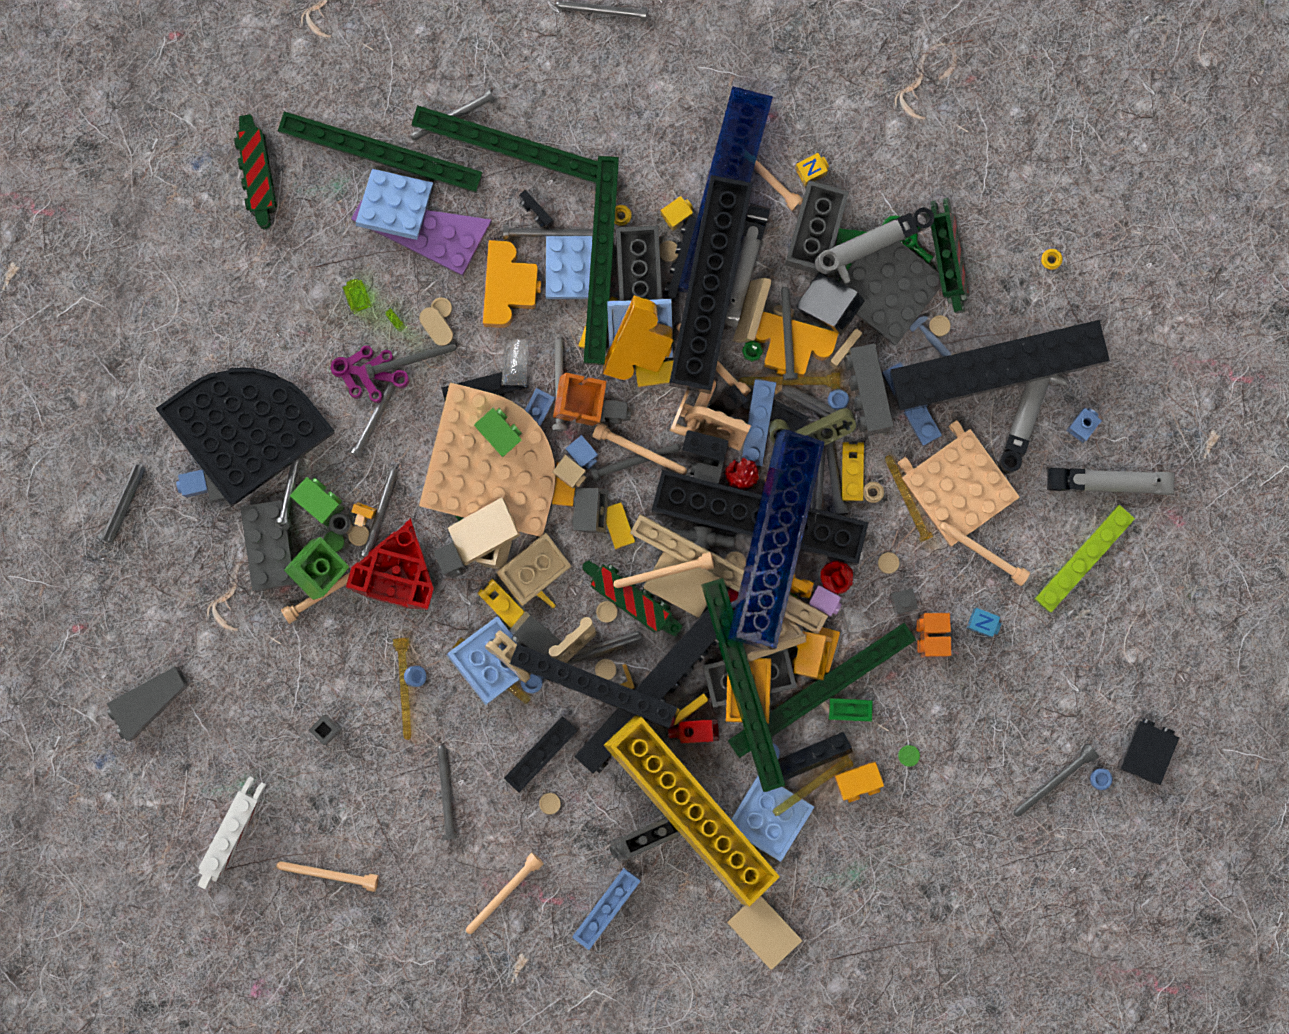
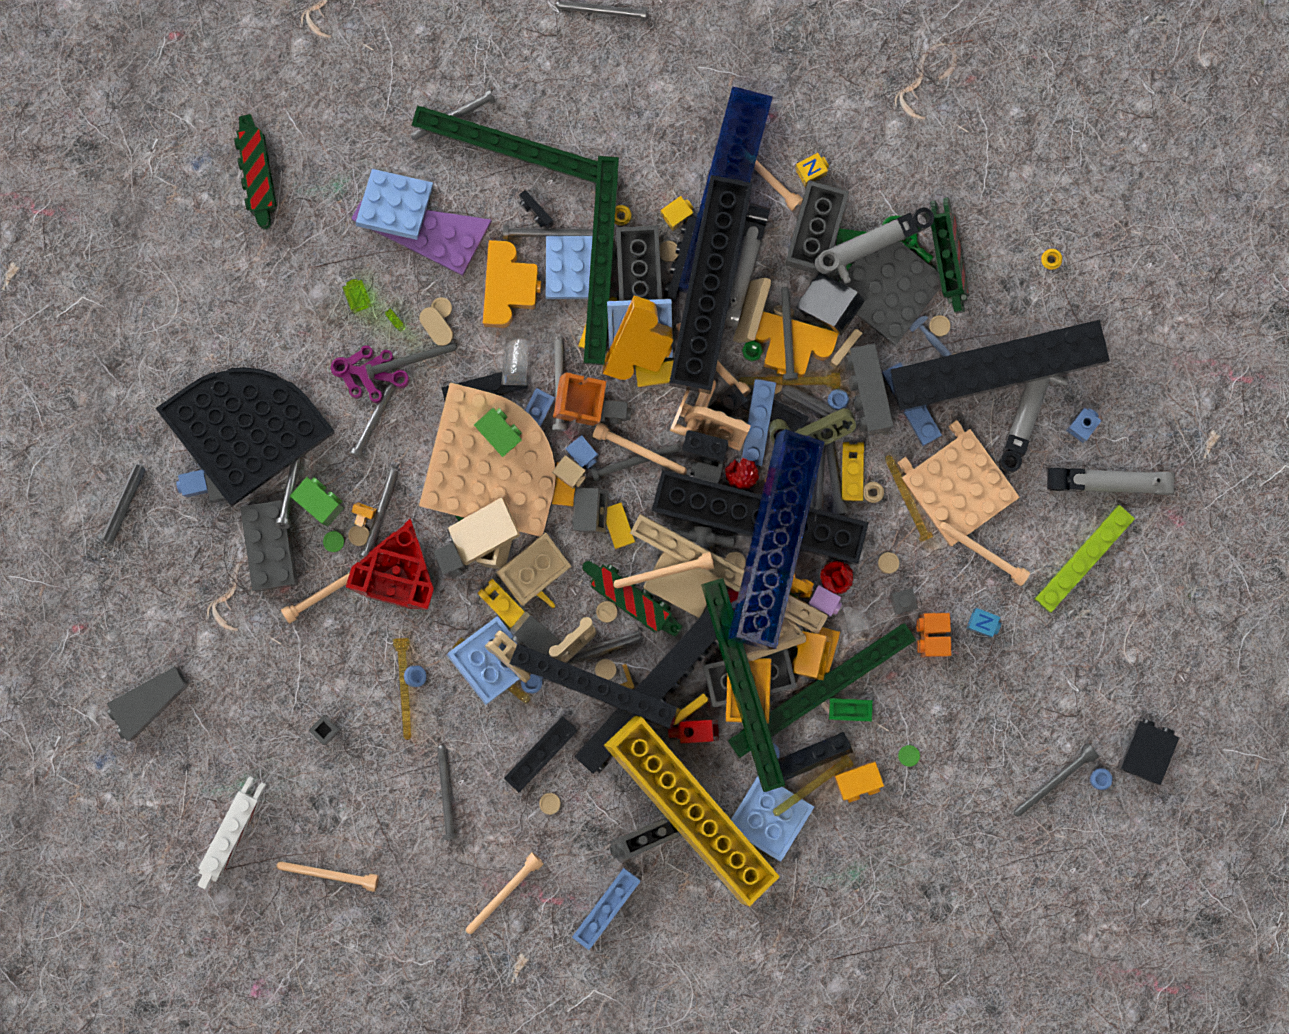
(316, 568): bright green brick -> none
(336, 520): dark grey brick -> none
(380, 152): dark green plate -> none
(765, 932): tan tile -> none

